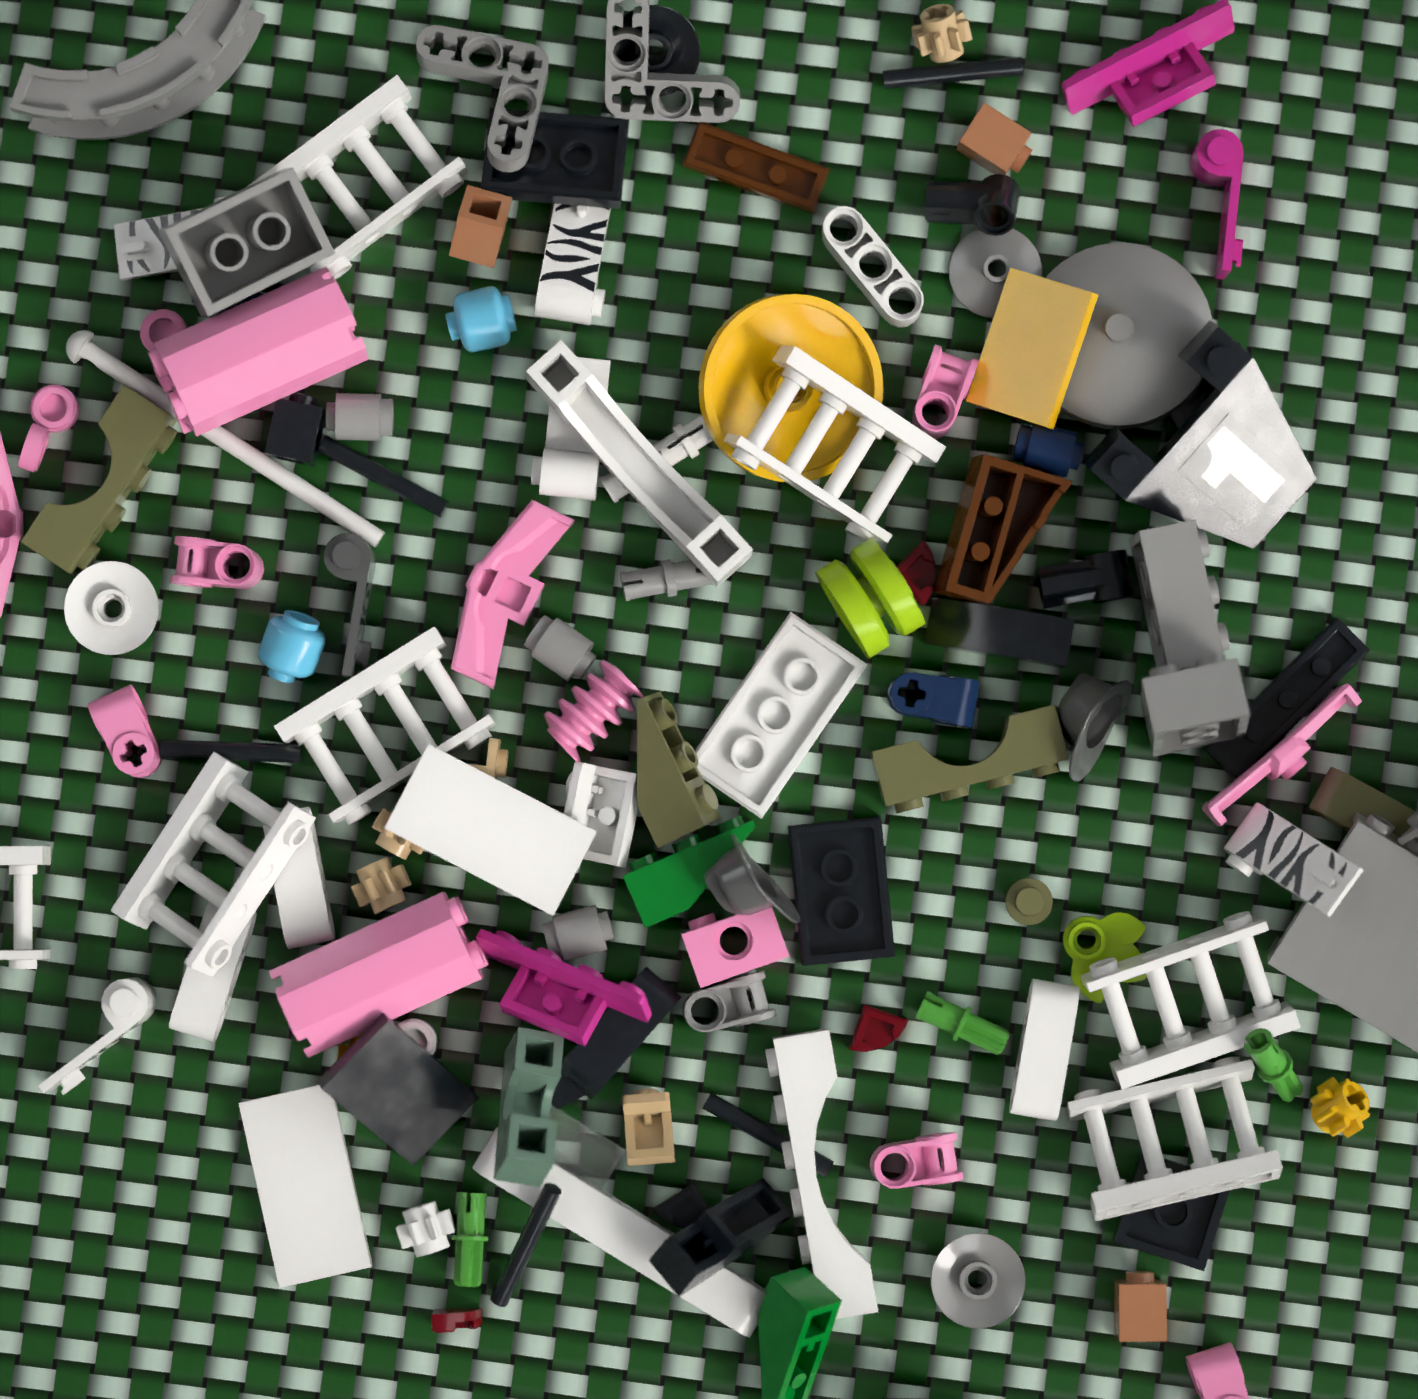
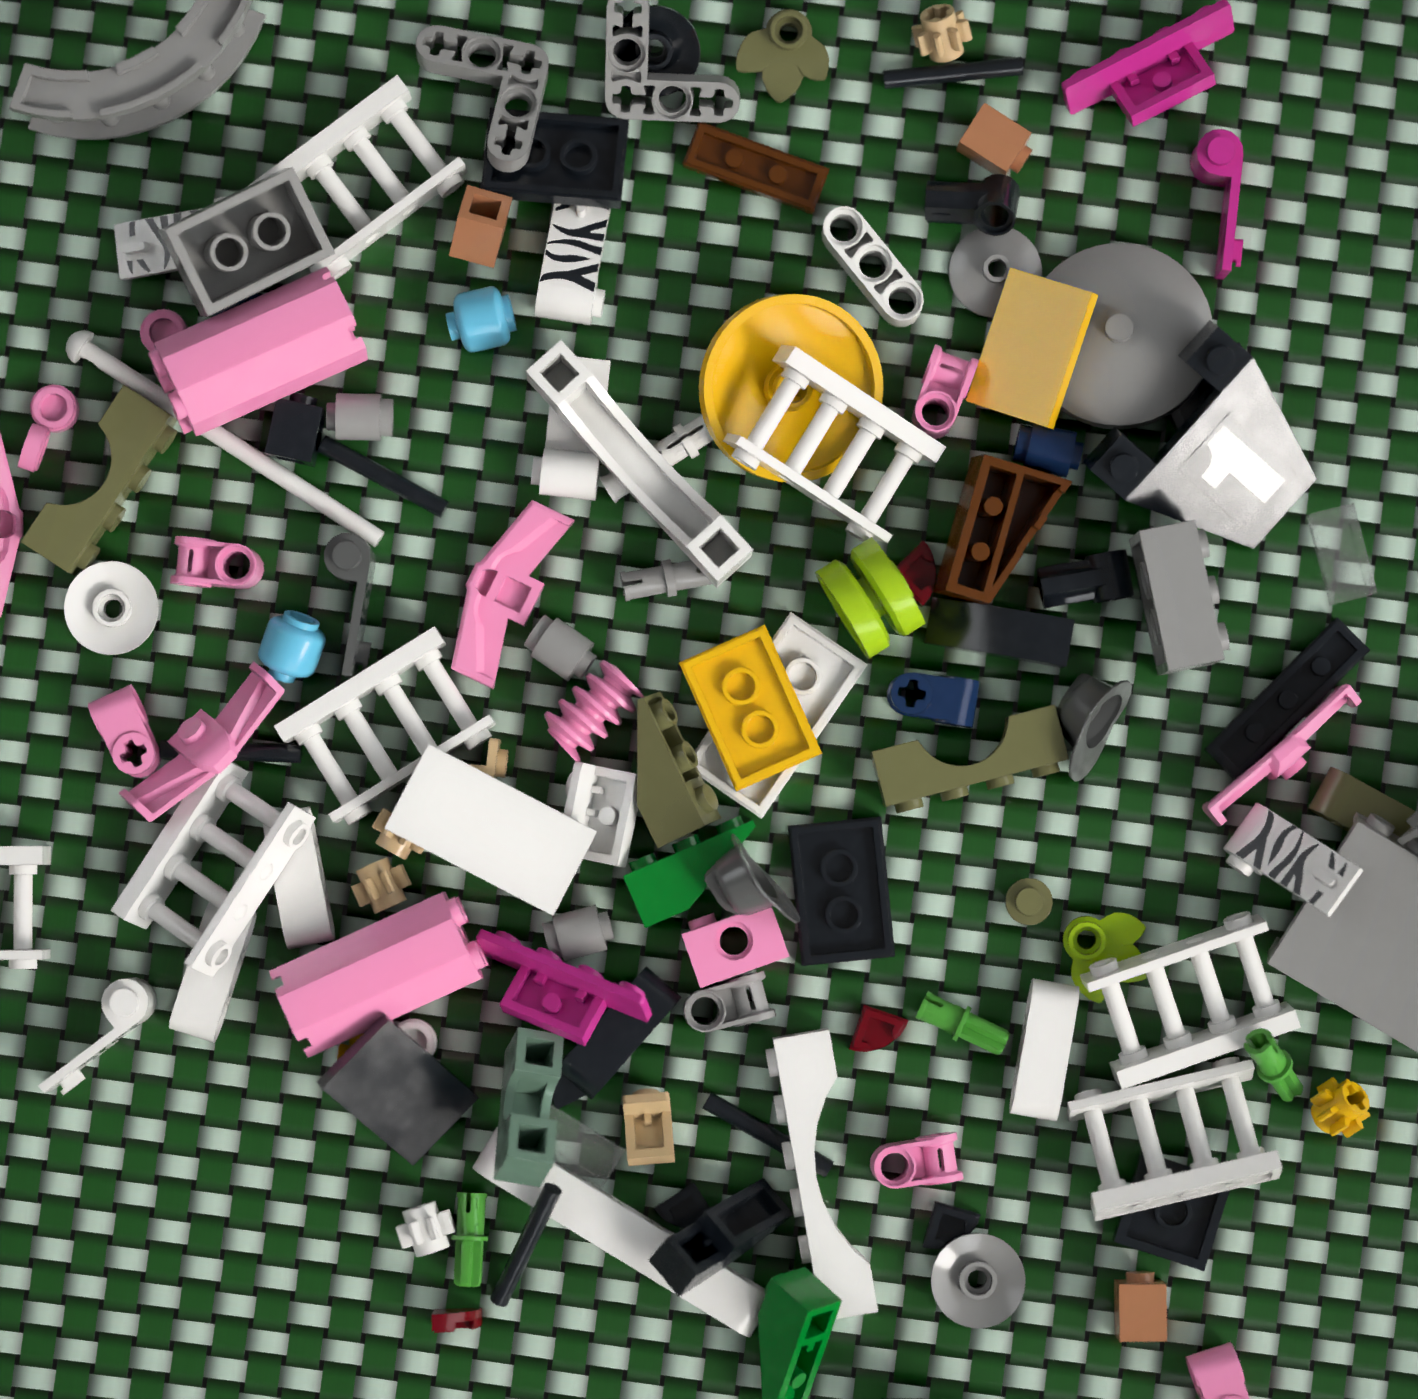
(206, 746): none -> bright pink plate
(305, 1185): white tile -> none
(750, 708): none -> yellow tile
(781, 61): none -> olive plate
(947, 1224): none -> black tile
(1194, 705): light grey brick -> none
(1341, 554): none -> clear tile

